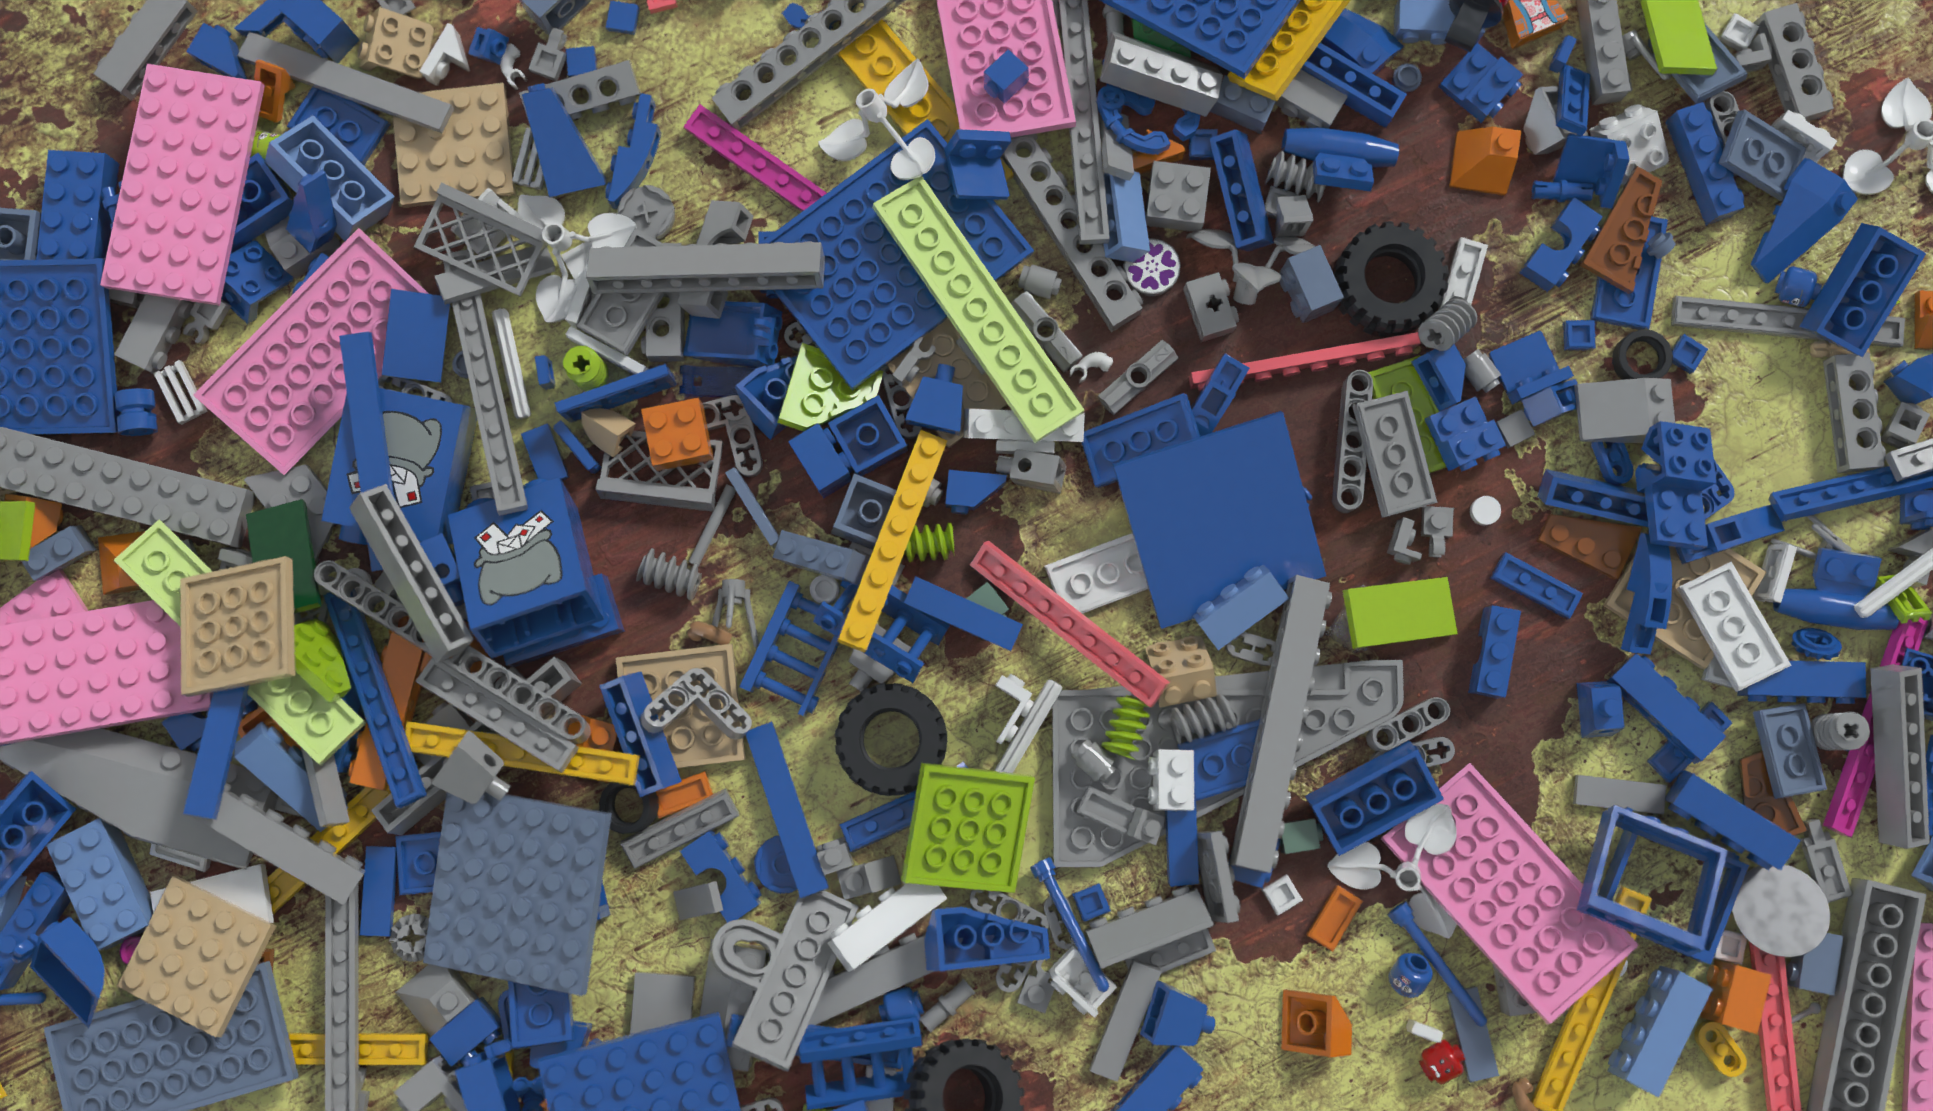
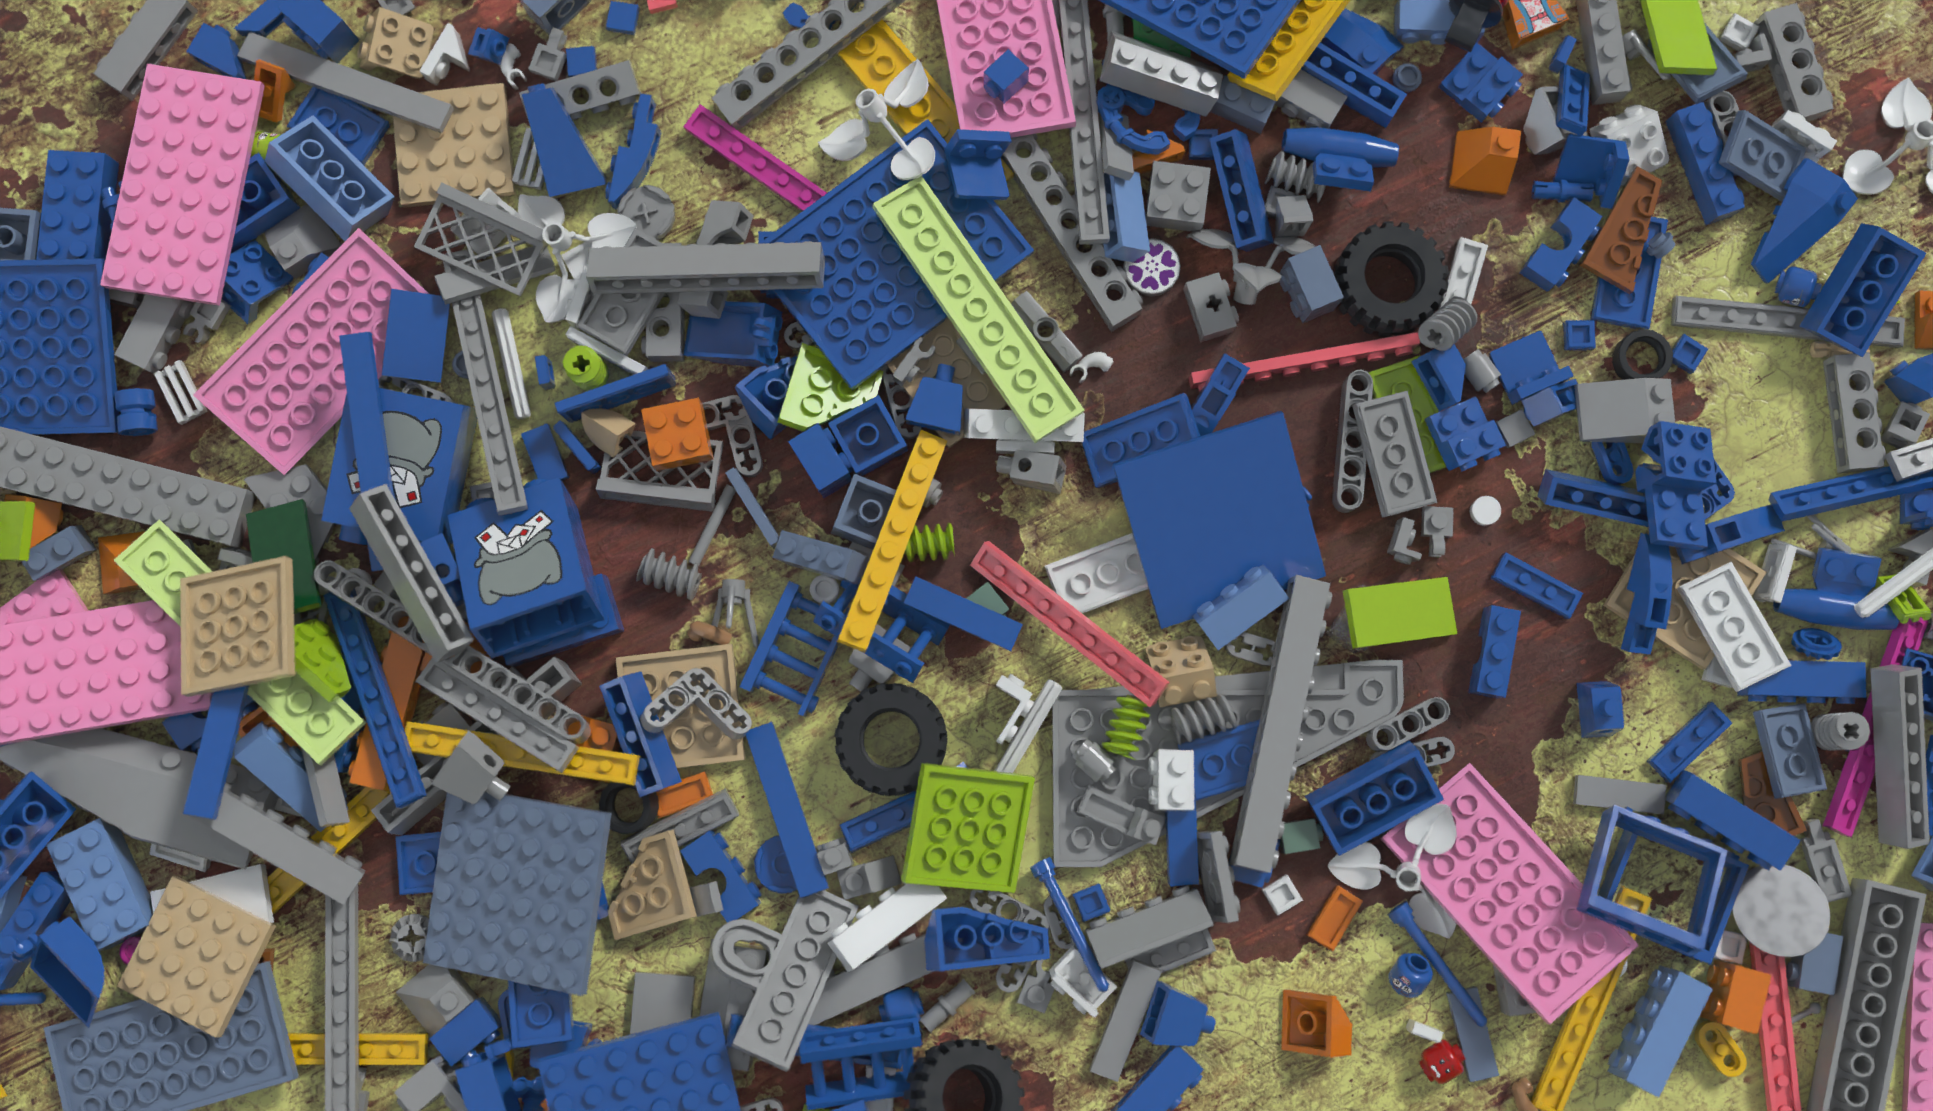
(312, 215): blue slope -> none
(378, 891): blue tile -> none
(653, 889): none -> tan plate
(715, 380): clear blue plate -> none
(971, 489): blue slope -> none
(1039, 281): light grey brick -> none
(1151, 365): light grey piece -> none
(1590, 542): dark orange wing -> none
(1667, 709): blue brick -> none

